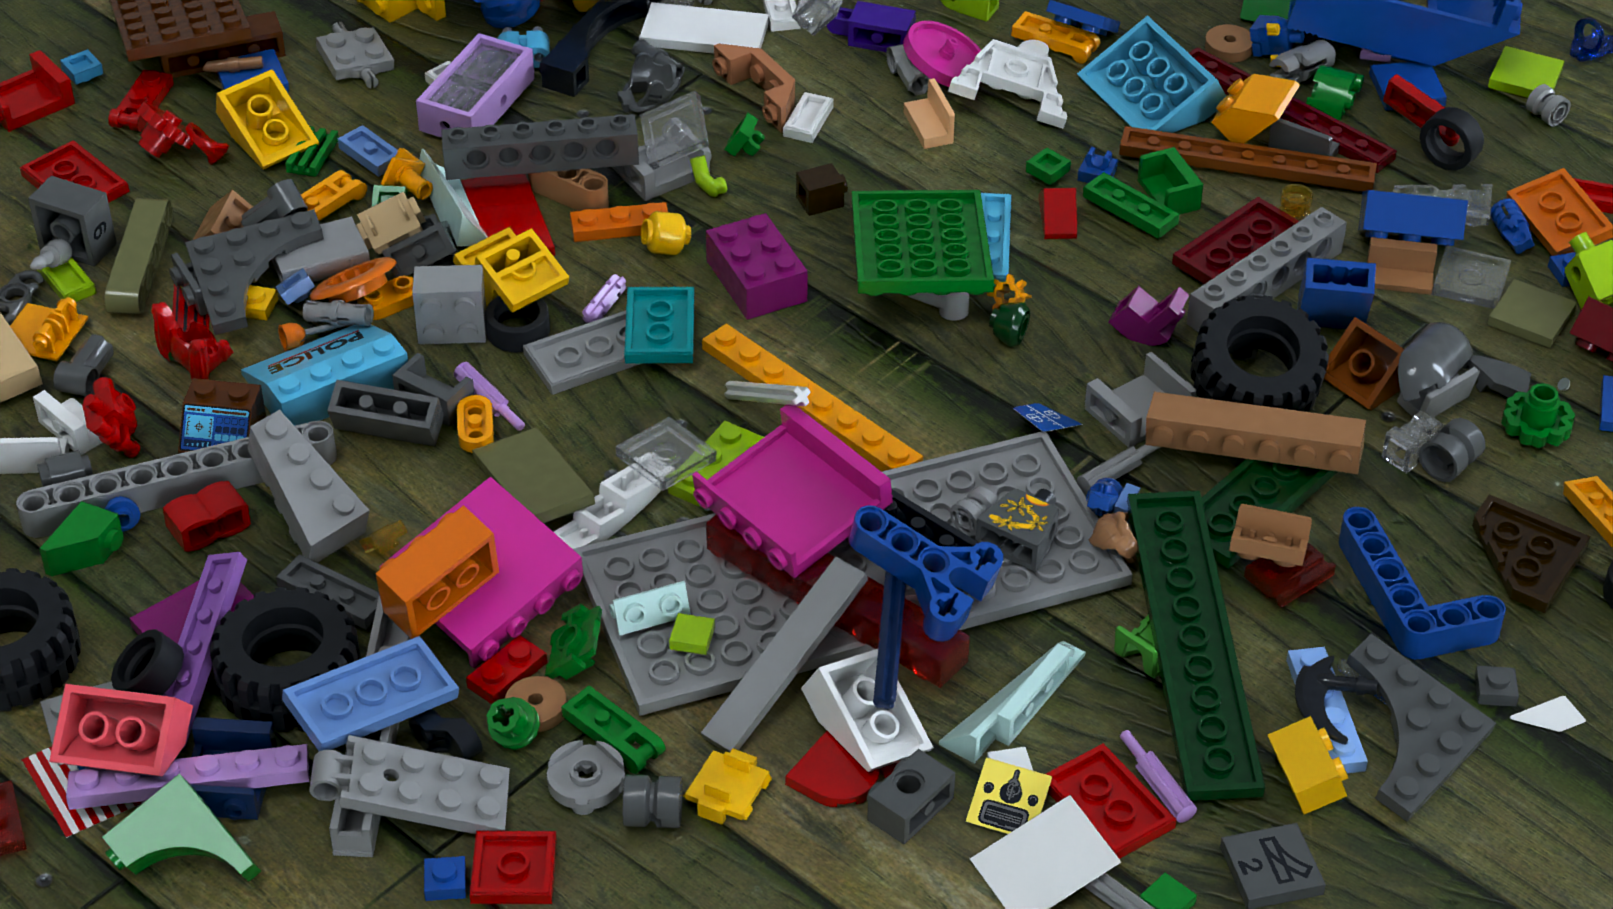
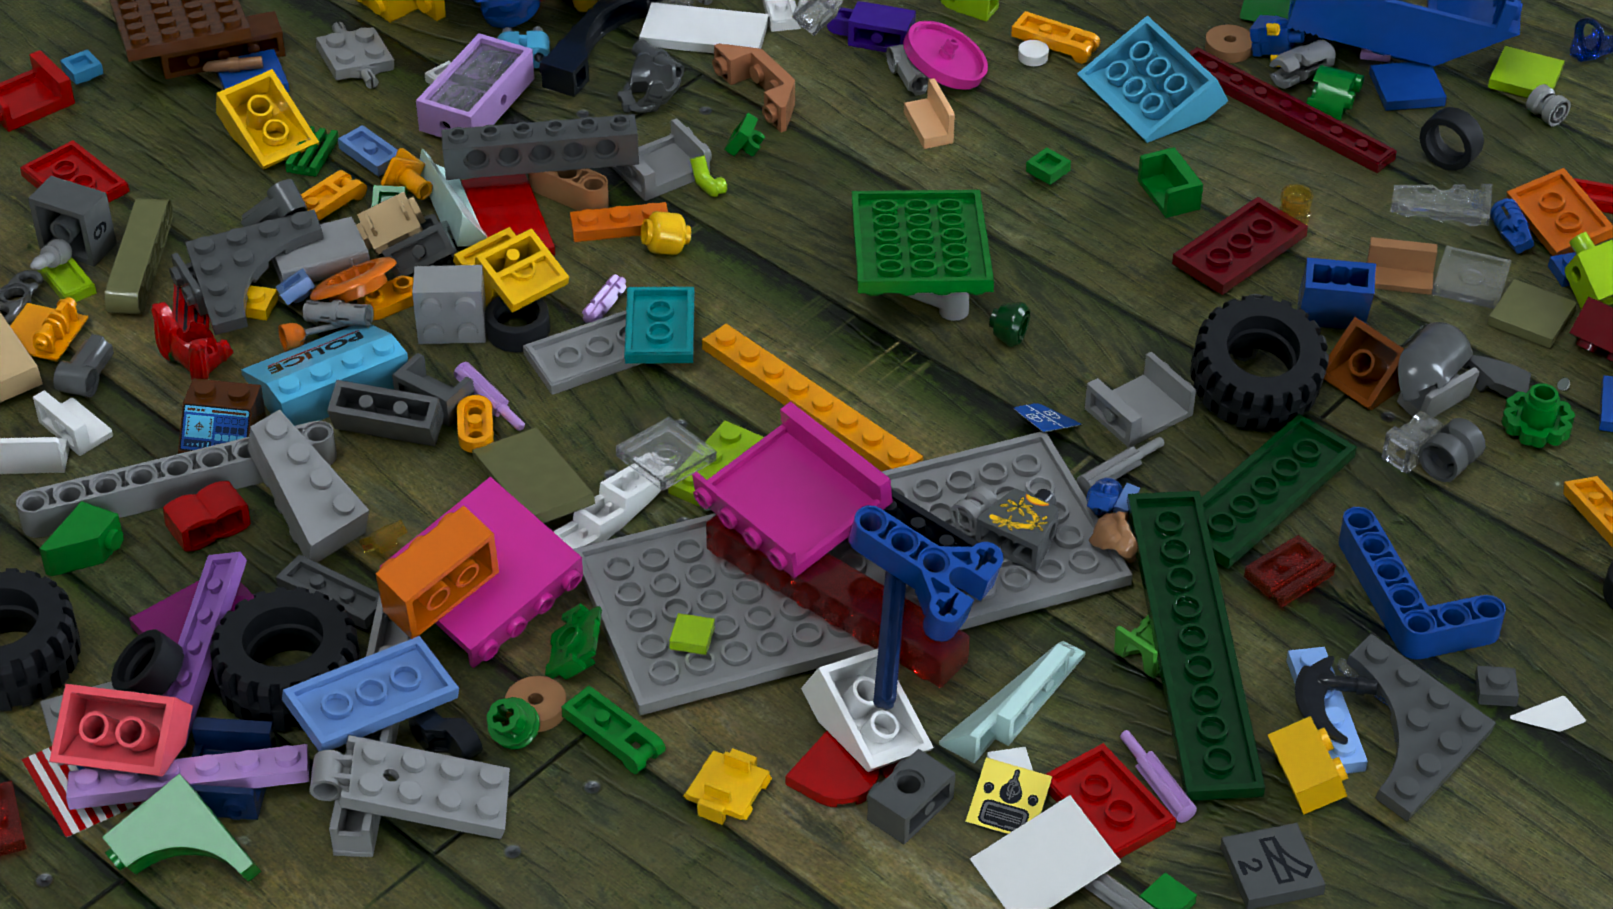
(64, 468): dark grey brick -> none
(111, 417): red piece -> none
(126, 506): blue plate -> none
(148, 87): red plate -> none
(162, 130): red plant -> none
(212, 149): red piece -> none
(224, 215): medium nougat panel -> none
(444, 878): blue plate -> none
(507, 666): red plate -> none
(513, 867): red tile -> none
(585, 793): light grey plate -> none
(650, 607): light aqua hinge -> none
(652, 801): dark grey wheel -> none
(674, 130): clear tile -> none
(756, 266): magenta brick -> none
(767, 393): white axle -> none
(784, 656): light grey tile -> none
(808, 117): white tile -> none
(820, 189): dark brown brick -> none
(997, 220): medium azure tile -> none
(1005, 287): light orange gear -> none
(1016, 71): white wing -> none
(1058, 213): red slope -> none
(1091, 21): blue plate -> none
(1095, 164): blue tile -> none
(1131, 205): green plate -> none
(1145, 319): magenta brick -> none
(1253, 106): light orange slope -> none
(1253, 159): dark orange plate -> none
(1255, 432): medium nougat brick -> none
(1271, 535): medium nougat bracket -> none
(1272, 266): light grey brick -> none
(1302, 139): dark grey panel -> none
(1412, 217): blue brick -> none
(1416, 106): red plate -> none
(1528, 551): dark brown plate -> none

